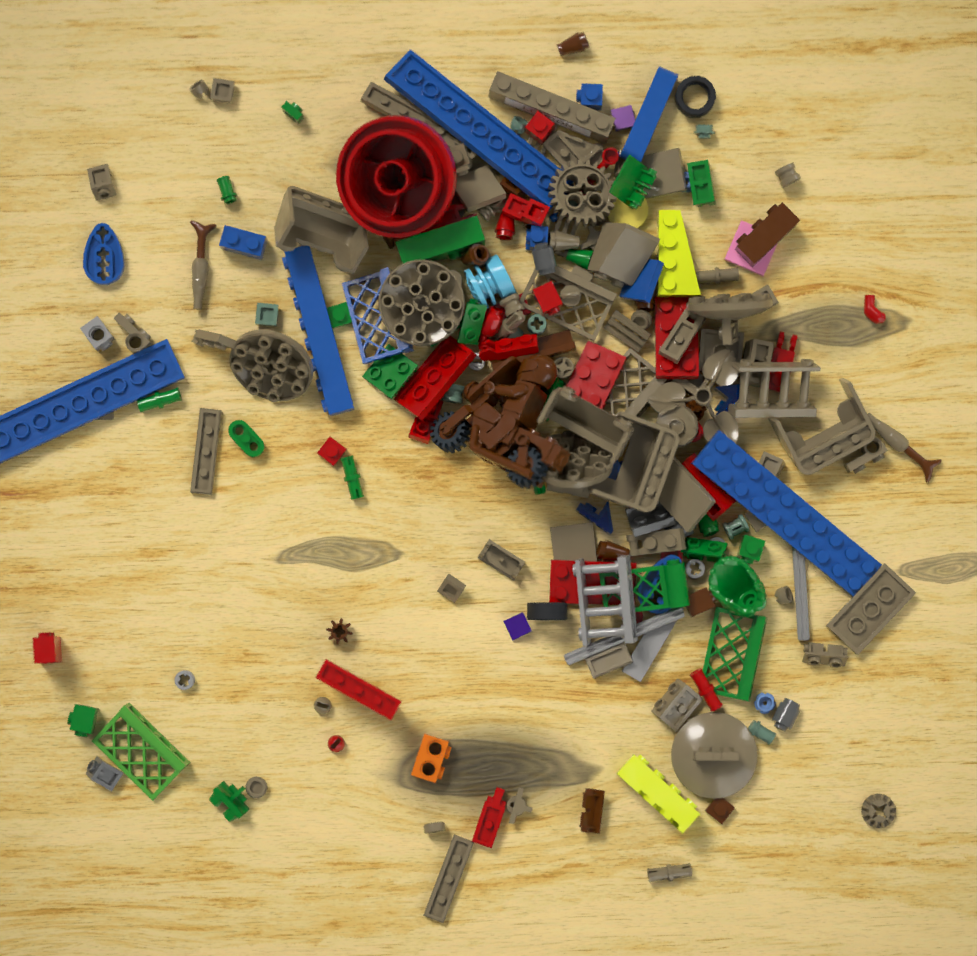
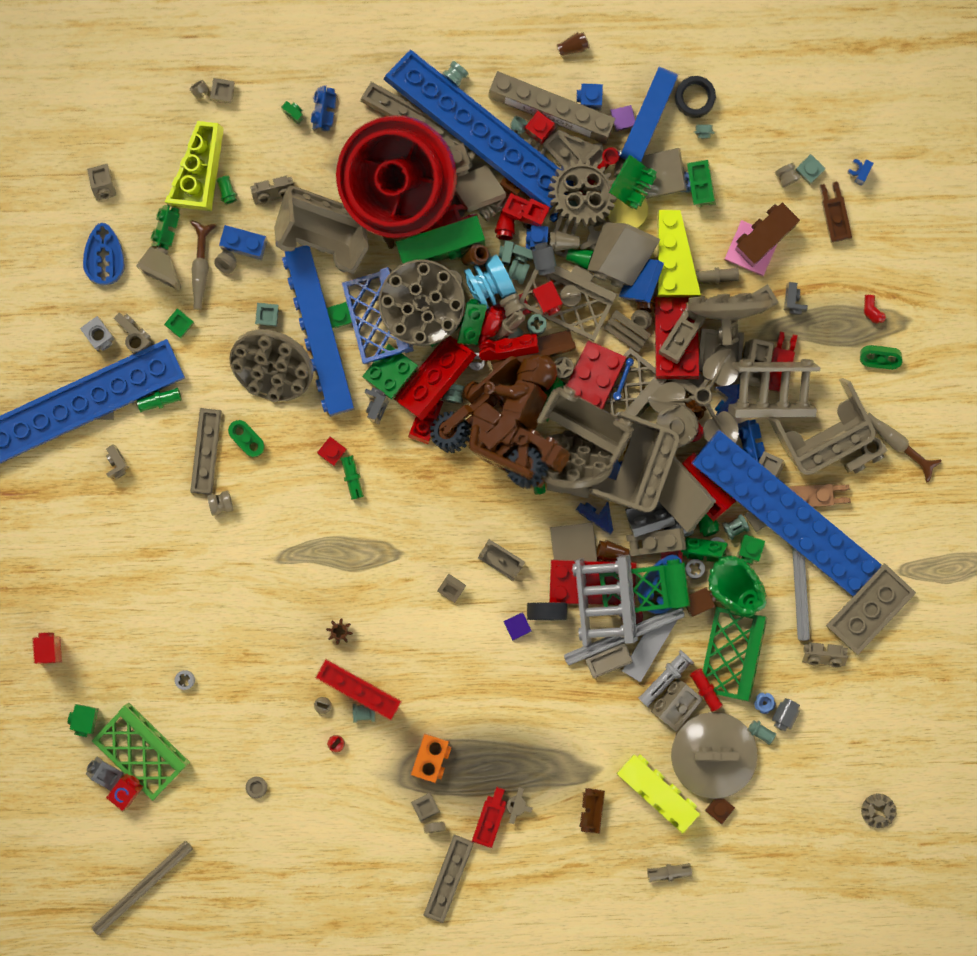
(117, 459): none -> dark tan bracket
(125, 792): none -> red brick
(141, 888): none -> dark tan axle
(159, 266): none -> dark tan slope
(166, 219): none -> green hinge
(179, 323): none -> green plate
(198, 169): none -> neon yellow wedge
(213, 340): dark tan hinge -> none
(224, 500): none -> dark tan wheel
(225, 262): none -> dark tan tile
(231, 798): green hips -> none
(263, 192): none -> dark tan hinge
(323, 99): none -> blue hinge
(362, 713): none -> sand green bush
(377, 408): none -> dark grey bracket
(425, 807): none -> dark tan tile
(455, 73): none -> sand green wheel
(505, 252): none -> sand green plate
(518, 271): none -> sand green wheel
(522, 254): none -> sand green plate
(617, 395): none -> blue hinge
(672, 671): none -> light grey pin
(748, 432): none -> blue hinge
(784, 595): dark tan hinge -> none
(791, 296): none -> dark grey bracket
(810, 168): none -> sand green plate
(821, 494): none -> medium nougat hinge
(835, 214): none -> reddish brown hinge
(862, 172): none -> blue tile
(880, 357): none -> green plate

